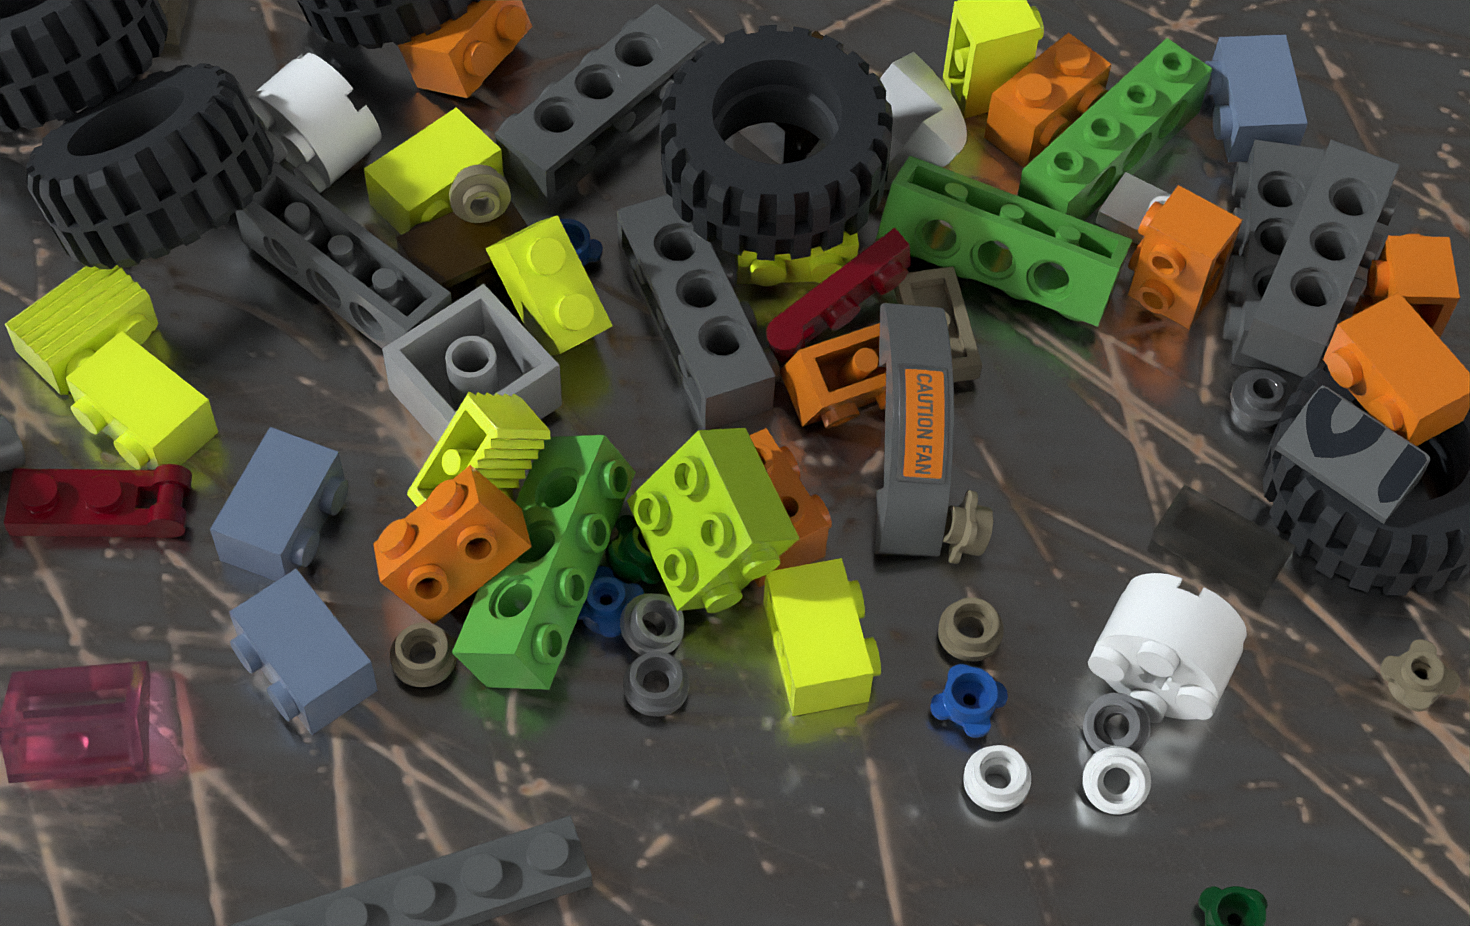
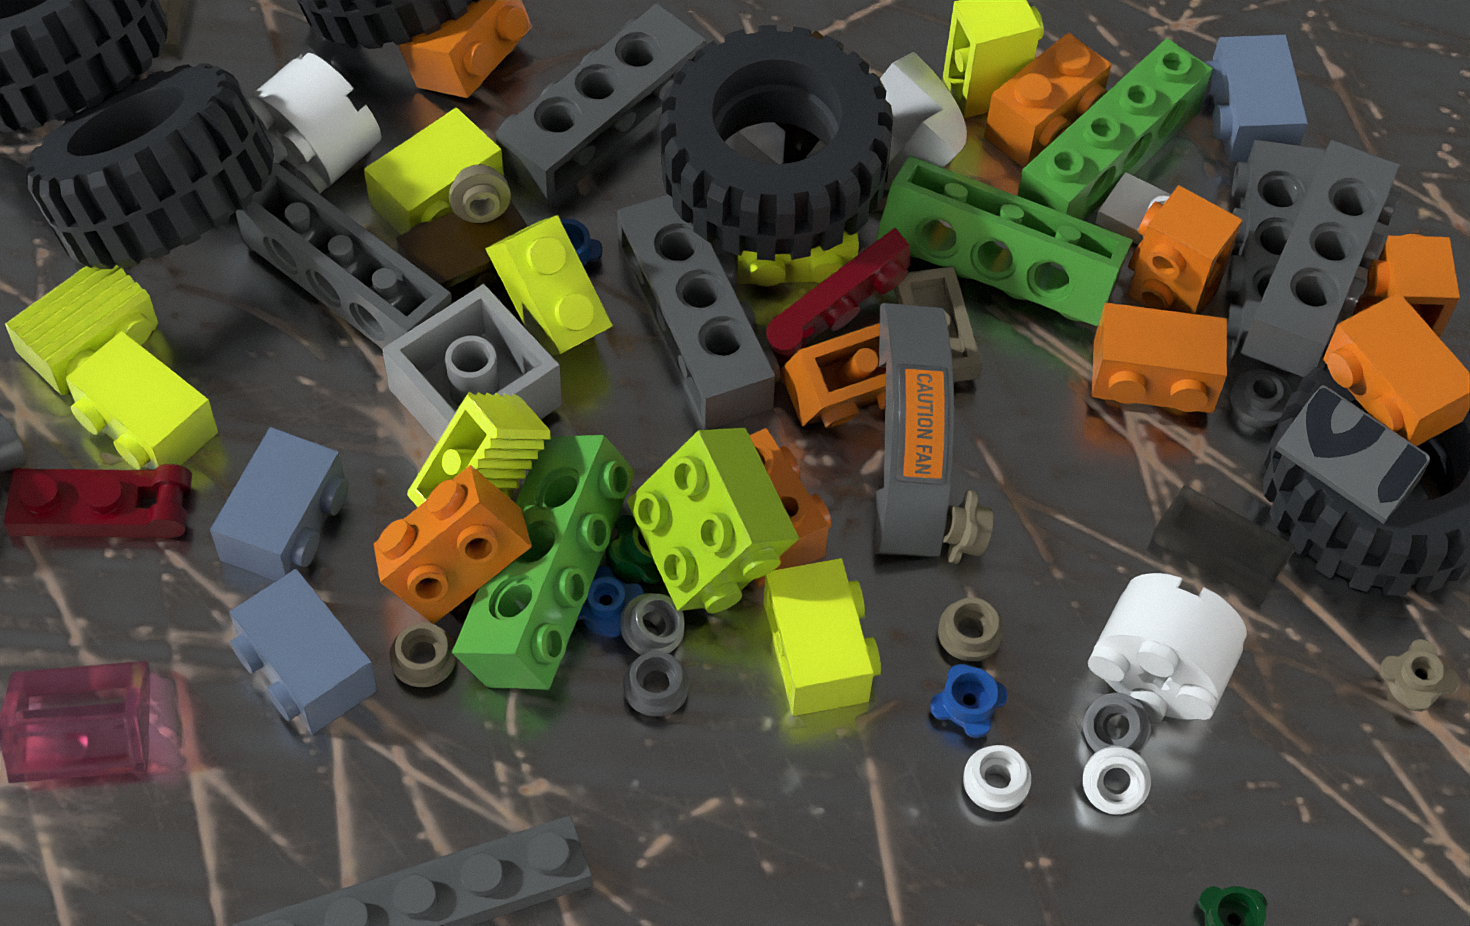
(1159, 358): none -> orange brick

